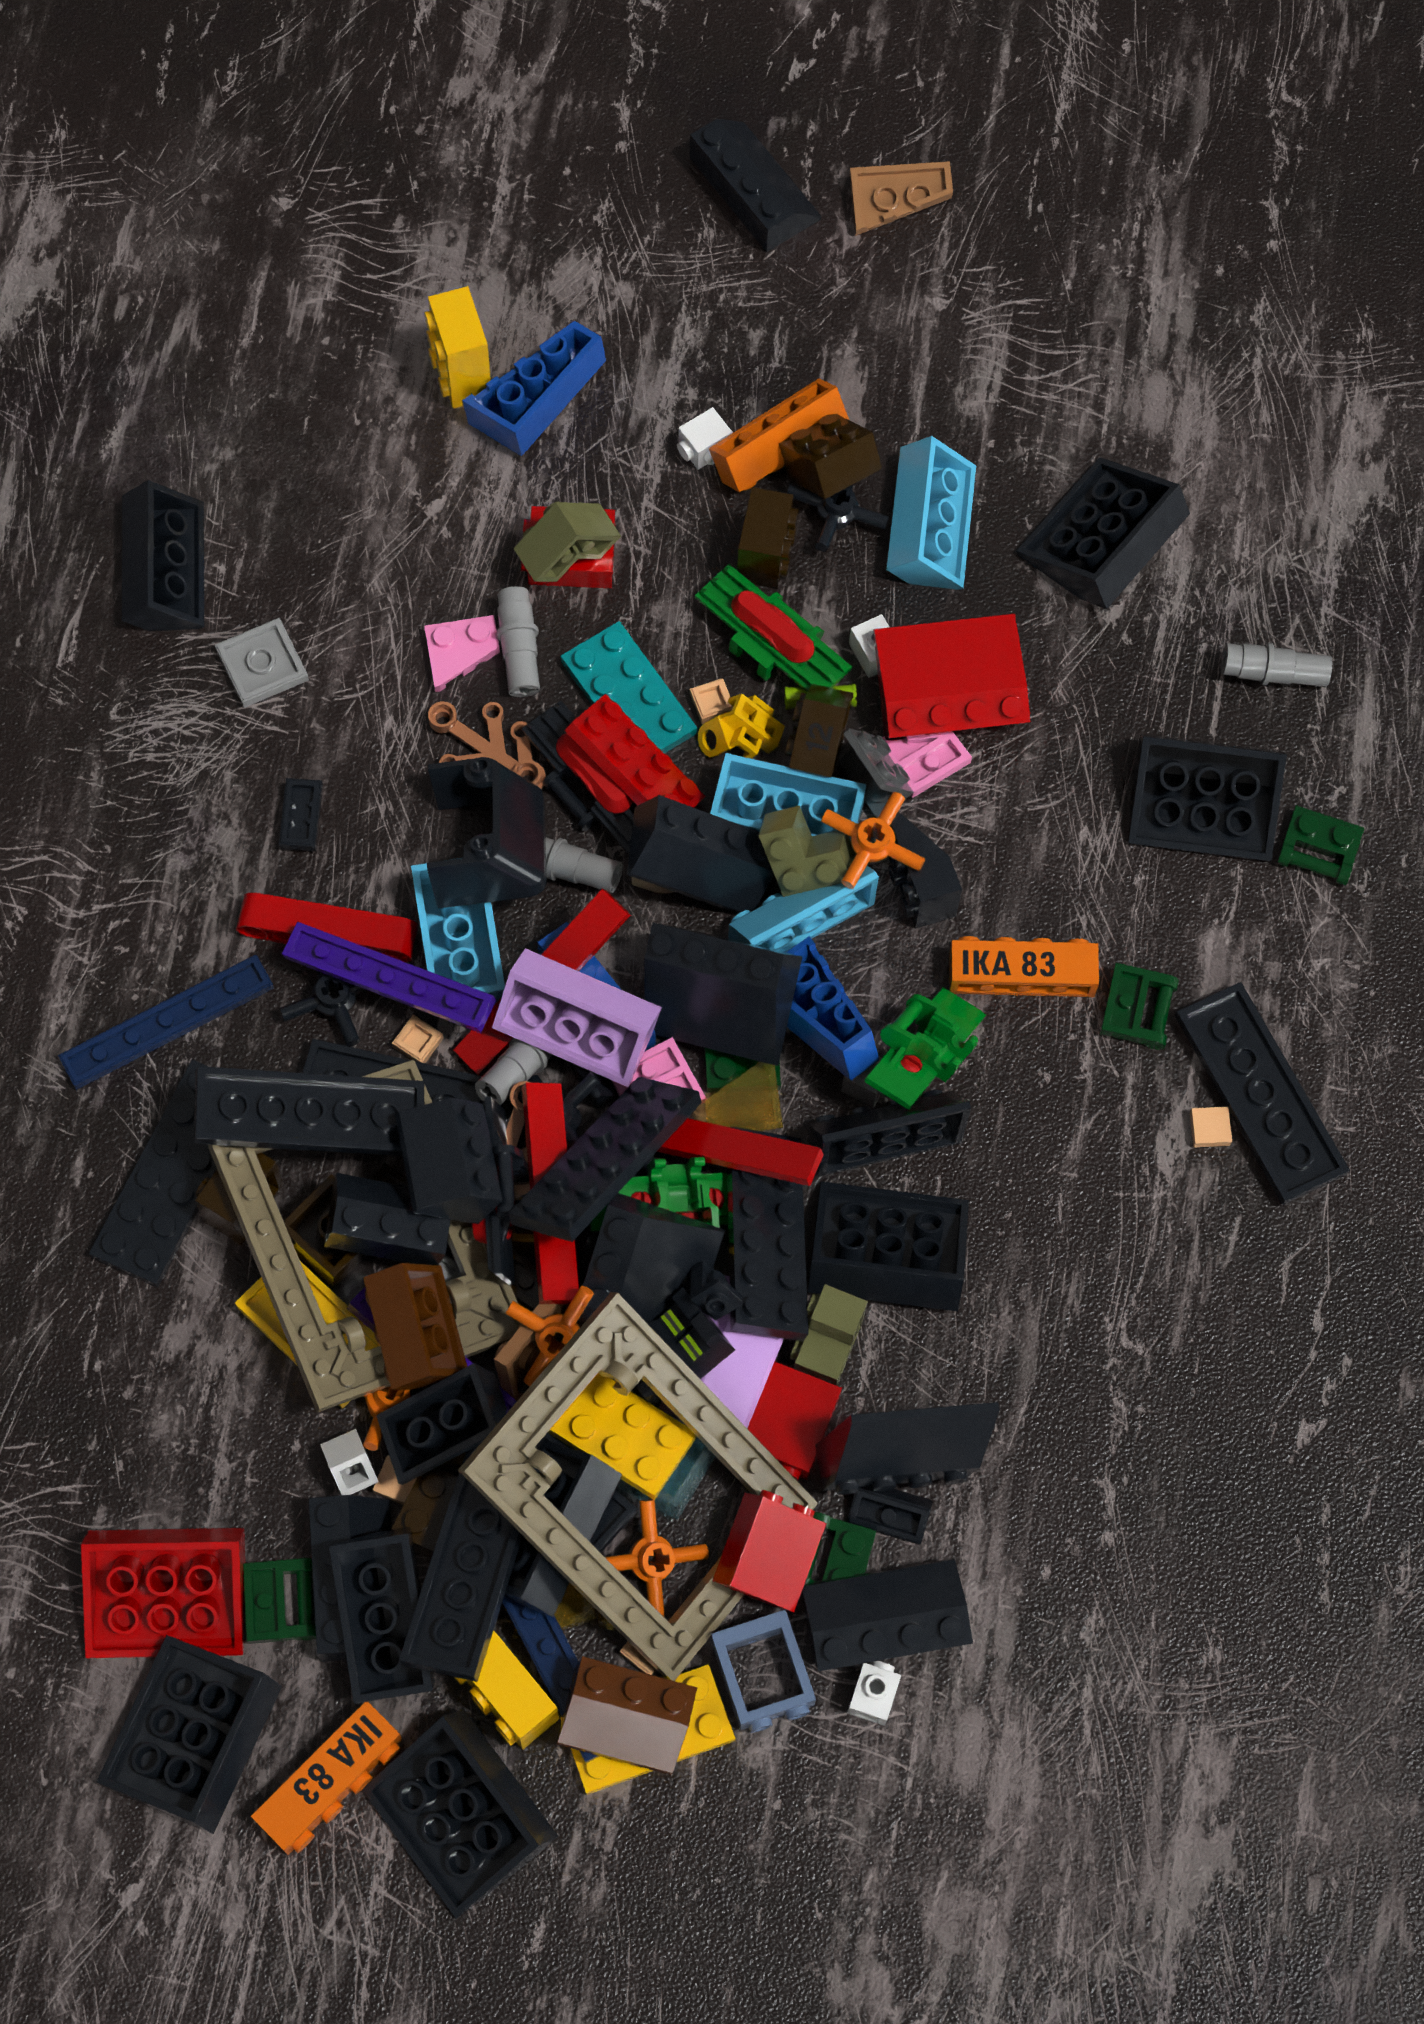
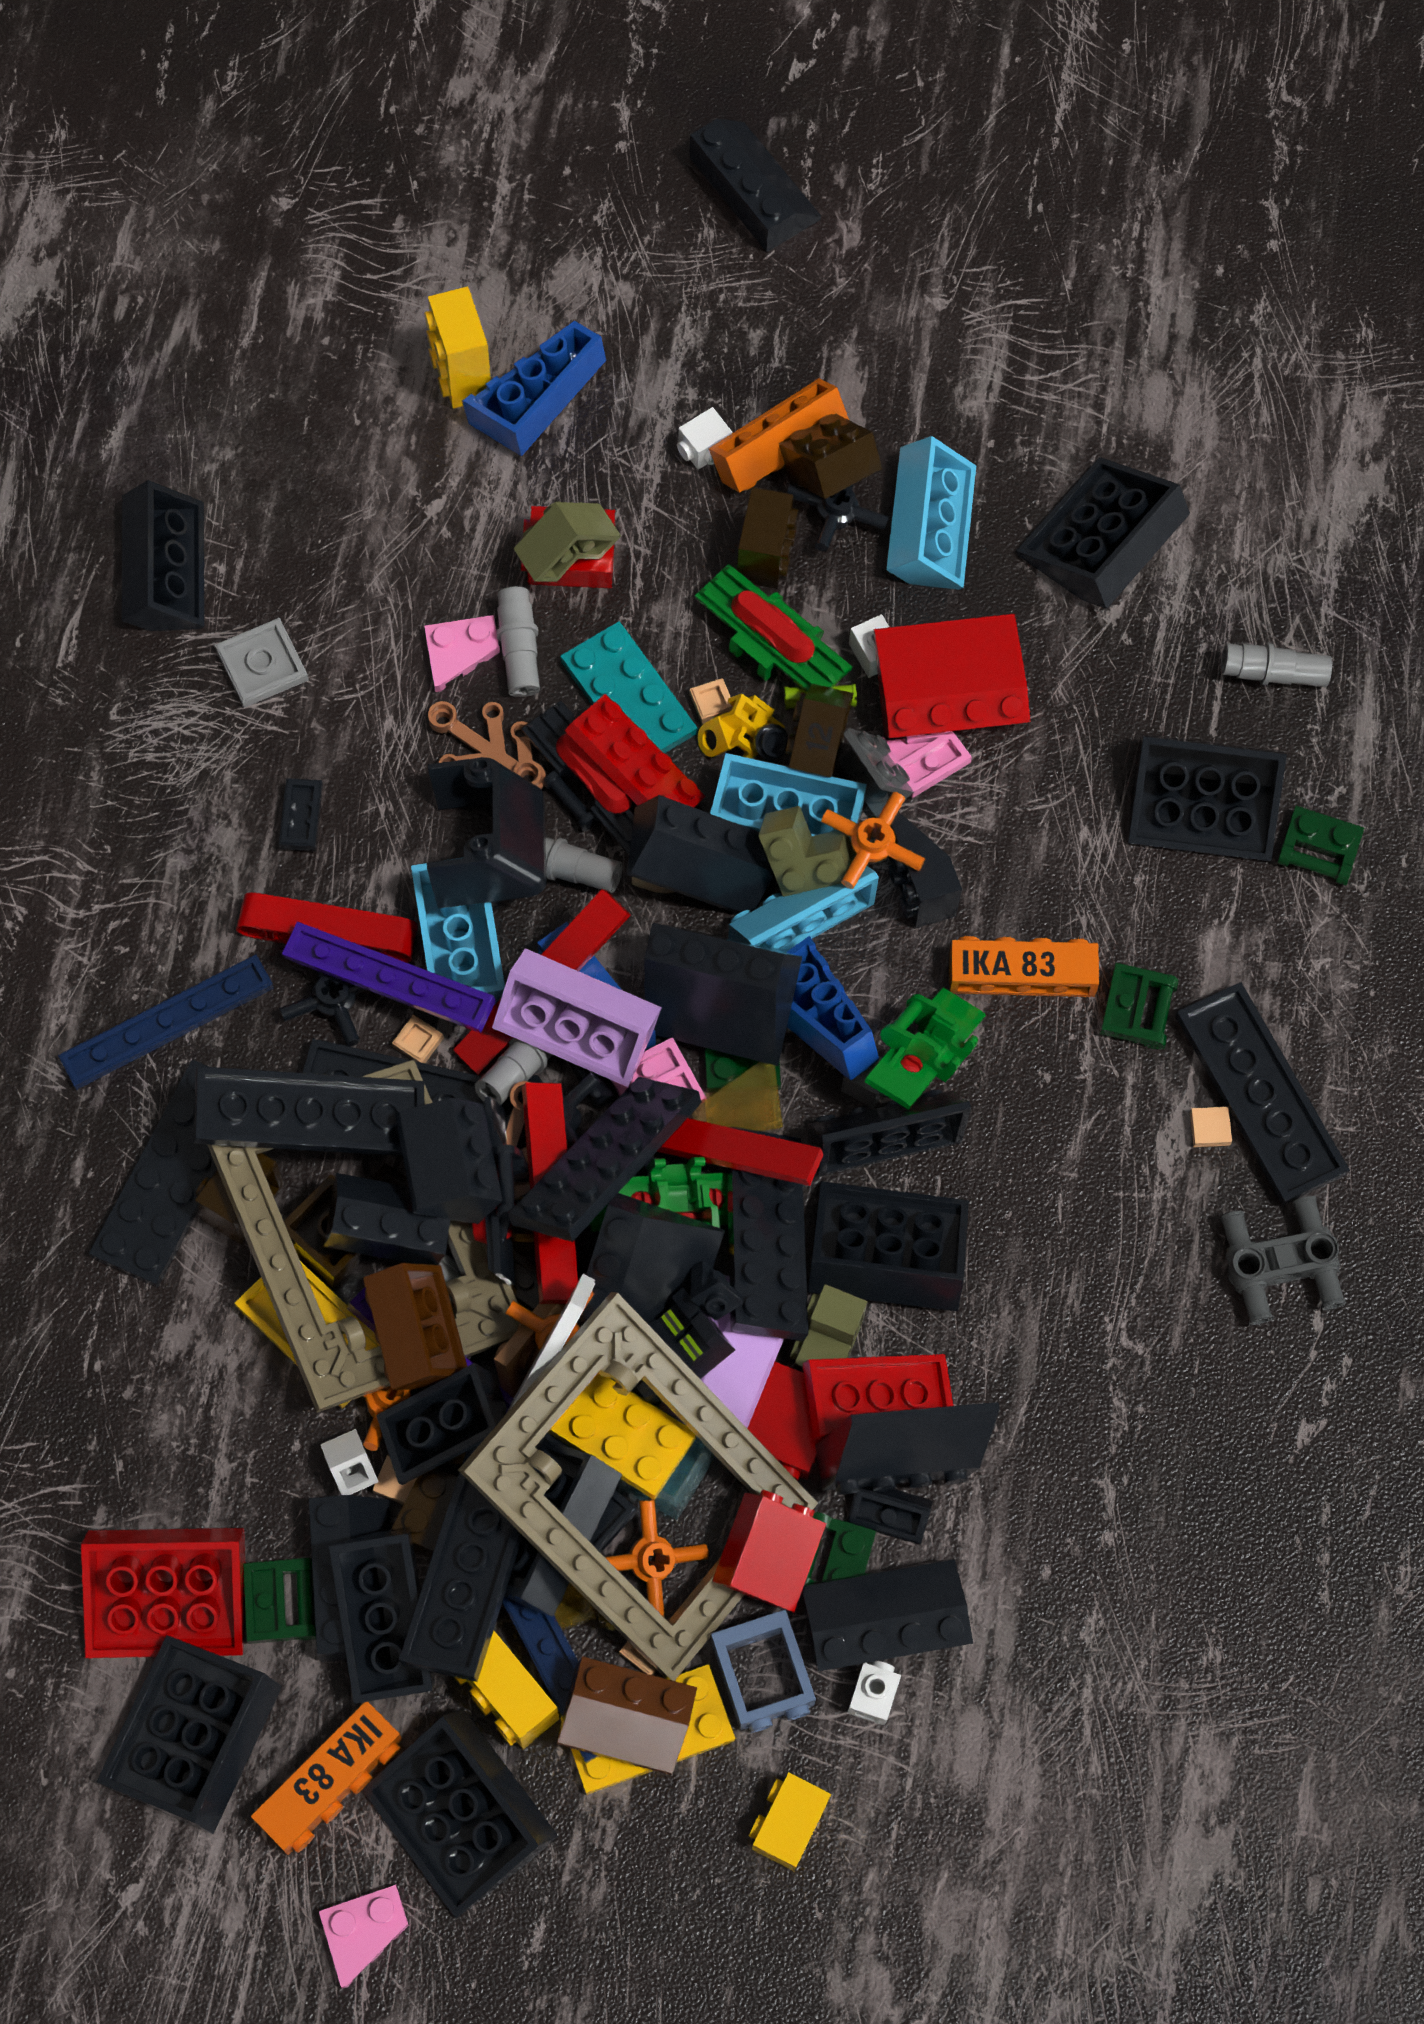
(362, 1929): none -> bright pink wing
(559, 1333): none -> white tile
(771, 741): none -> black plate
(790, 1821): none -> yellow brick
(872, 1386): none -> red plate
(896, 191): medium nougat wing -> none
(1283, 1260): none -> dark grey piece

